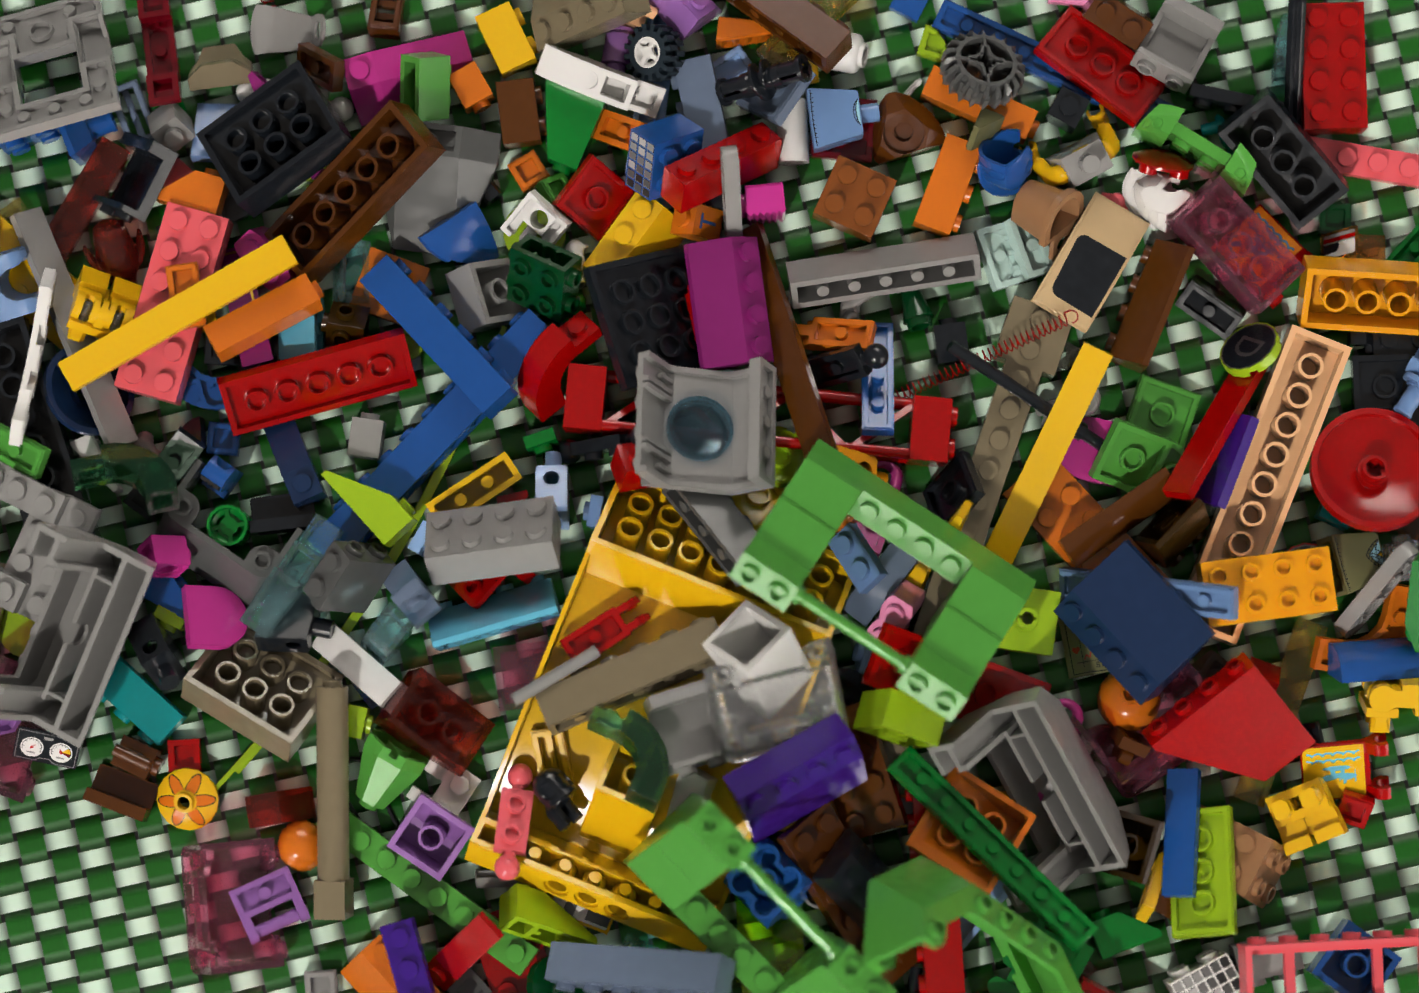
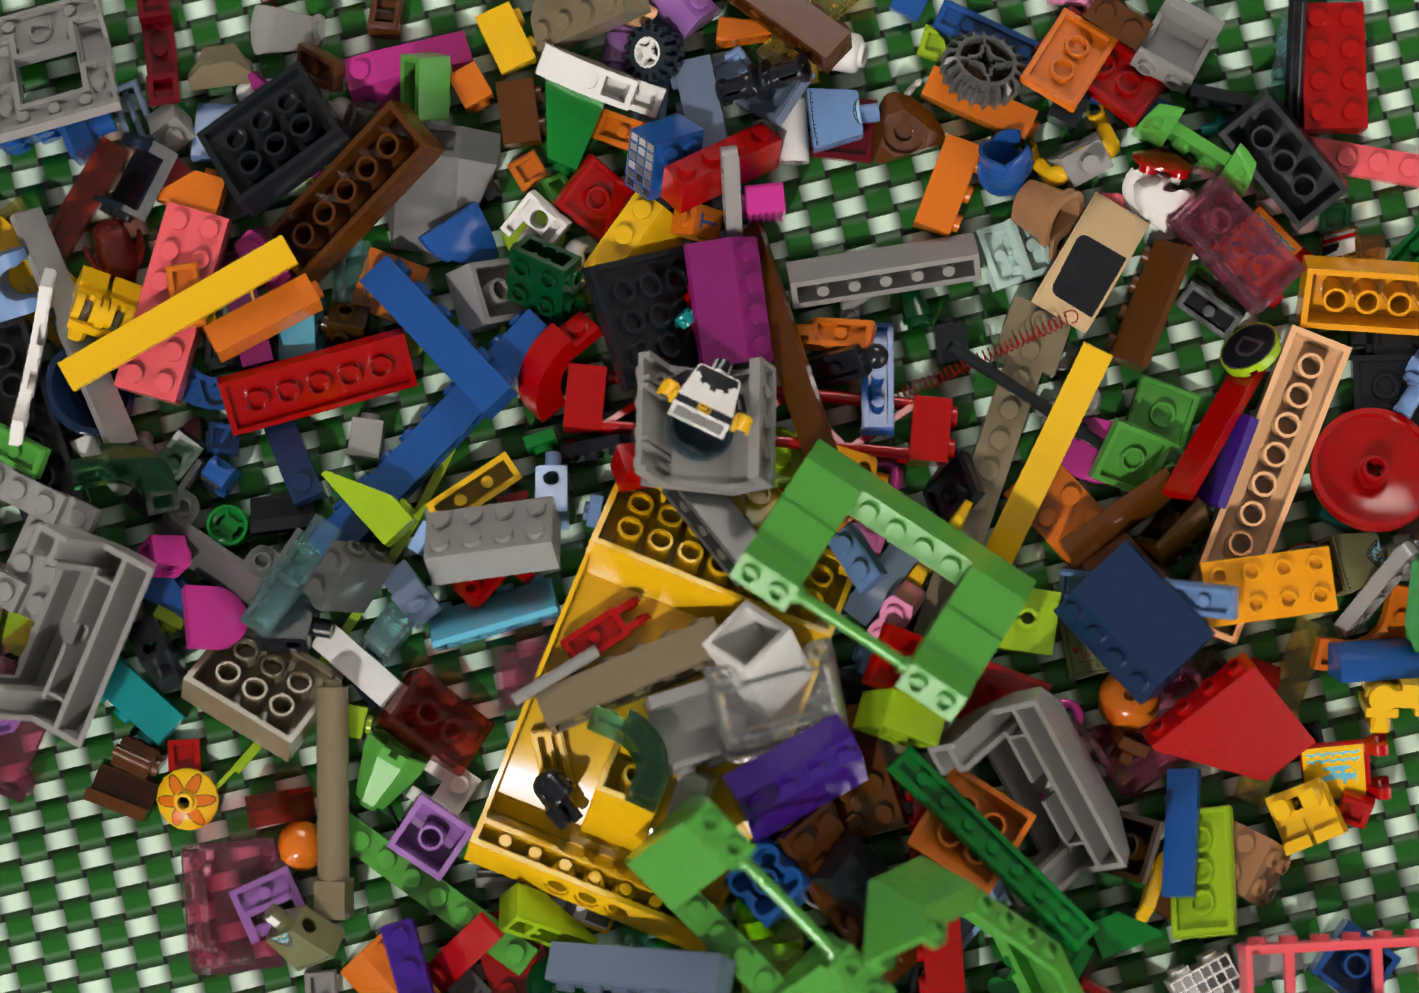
(44, 747): slope -> none
(302, 935): none -> olive torso
(359, 114): none -> clear smoke head
(513, 821): coral plate -> none
(684, 319): none -> teal piece
(708, 399): none -> torso
(854, 199): dark orange brick -> none
(985, 128): olive slope -> none
(1068, 60): none -> orange tile

